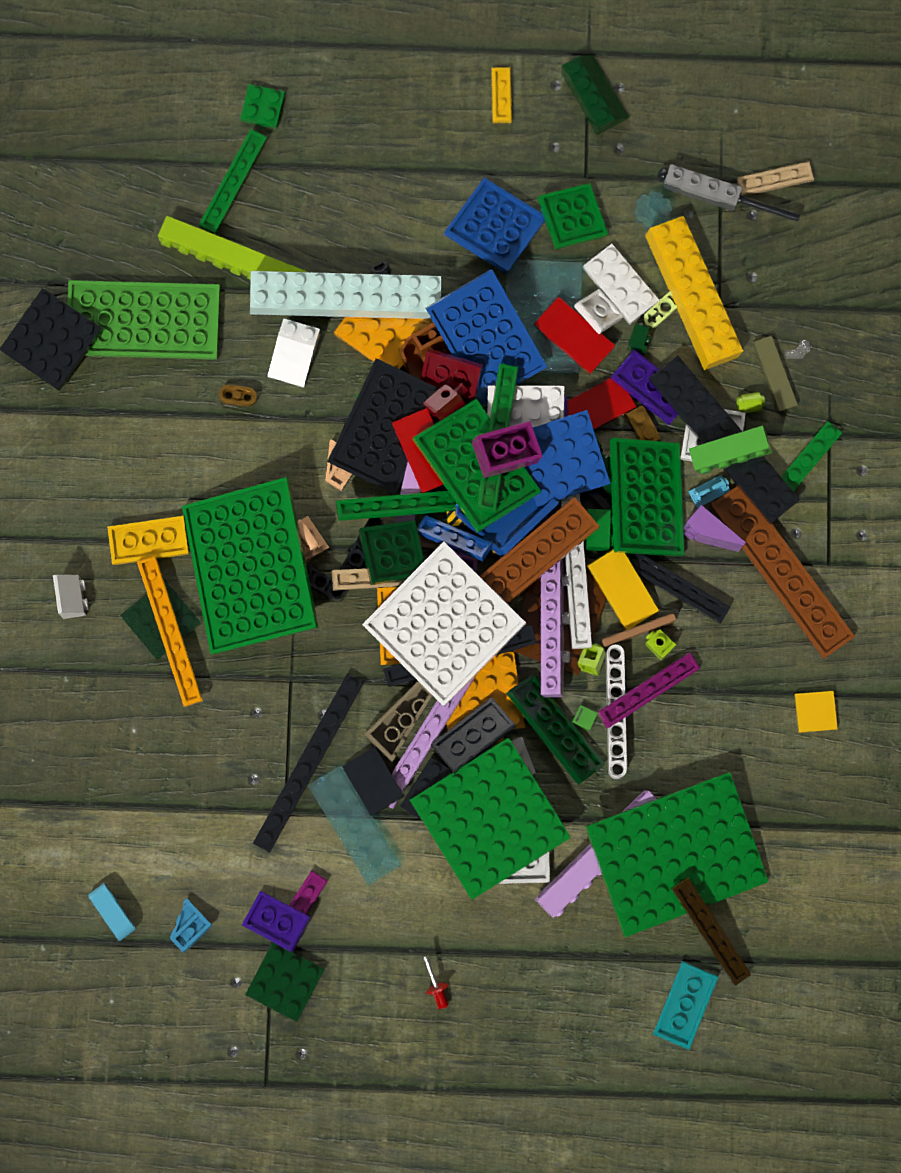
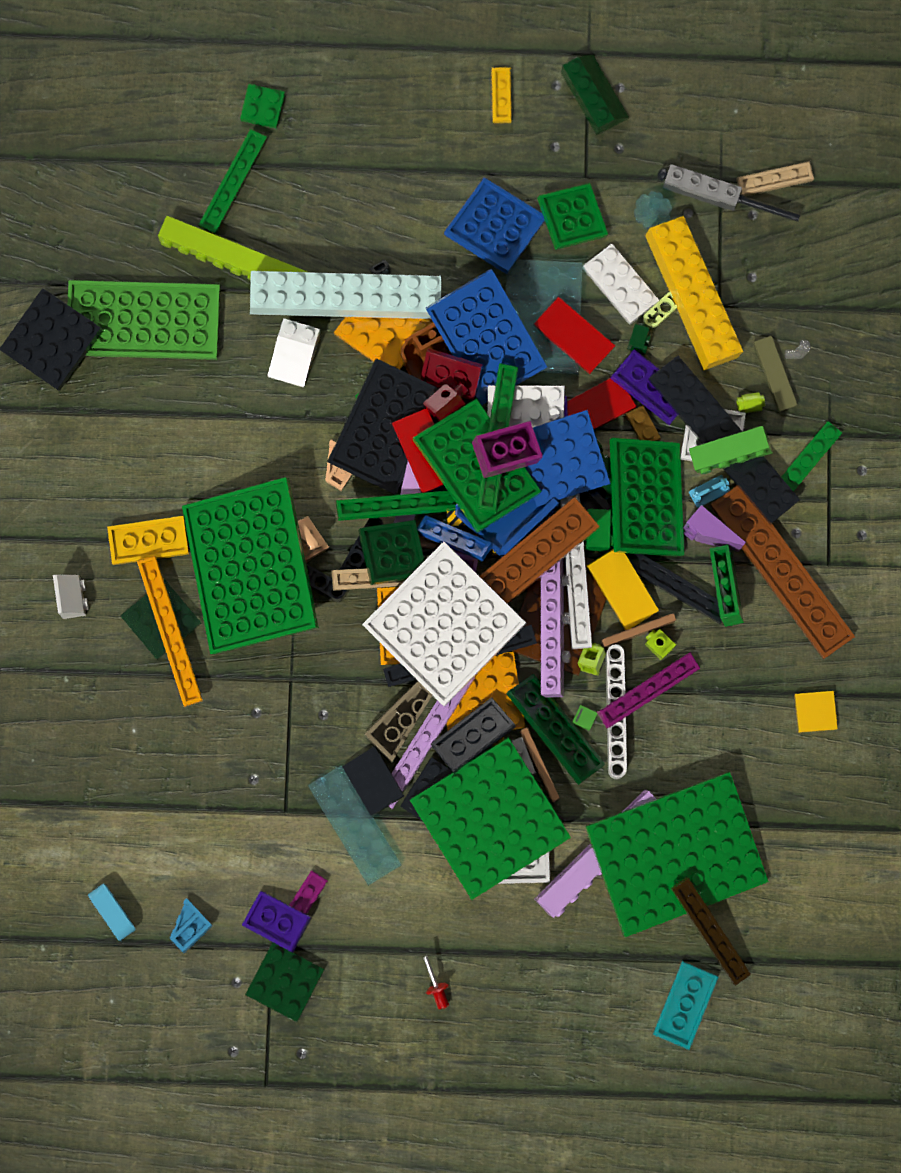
(238, 394): pearl gold plate -> none
(308, 763): black plate -> none
(539, 765): none -> medium nougat tile
(599, 311): white tile -> none
(726, 585): none -> green brick

